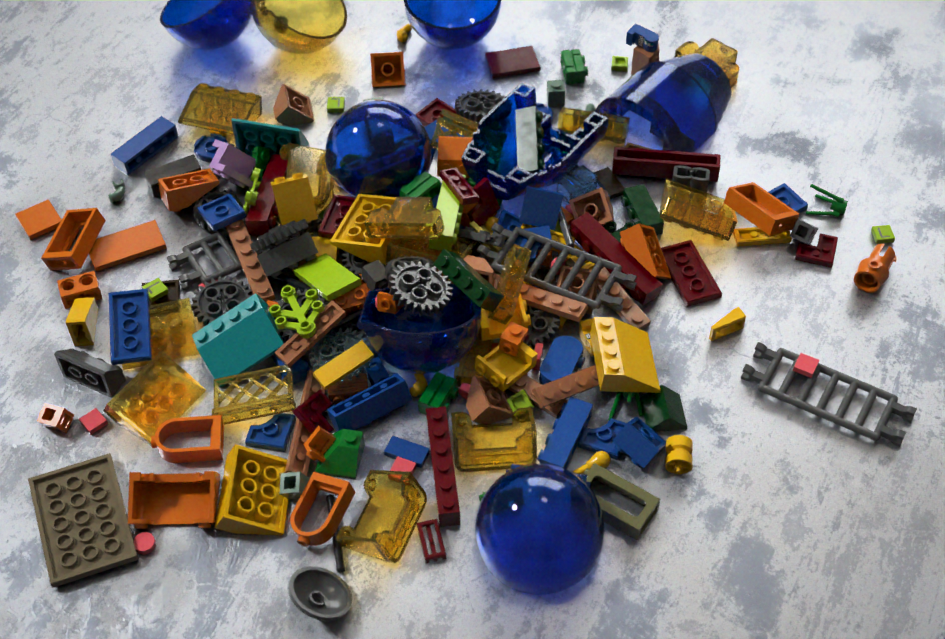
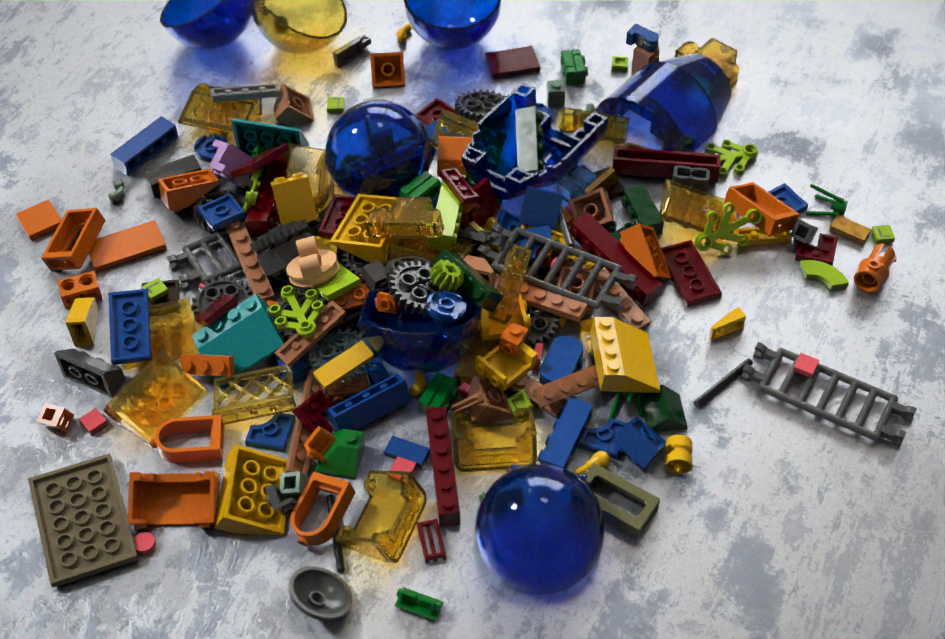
(208, 364): none -> orange plate
(216, 310): none -> dark red tile
(245, 92): none -> light grey tile
(260, 160): none -> dark red tile
(278, 501): none -> dark grey bracket
(312, 265): none -> light nougat piece
(350, 50): none -> dark grey hinge
(418, 603): none -> green hinge
(446, 275): none -> lime gear
(446, 306): none -> blue tile
(468, 403): none -> nougat axle
(605, 181): none -> pearl gold tile
(721, 384): none -> black bar
(725, 229): none -> lime plant
(747, 153): none -> lime plant
(825, 273): none -> lime tile
(850, 229): none -> pearl gold tile

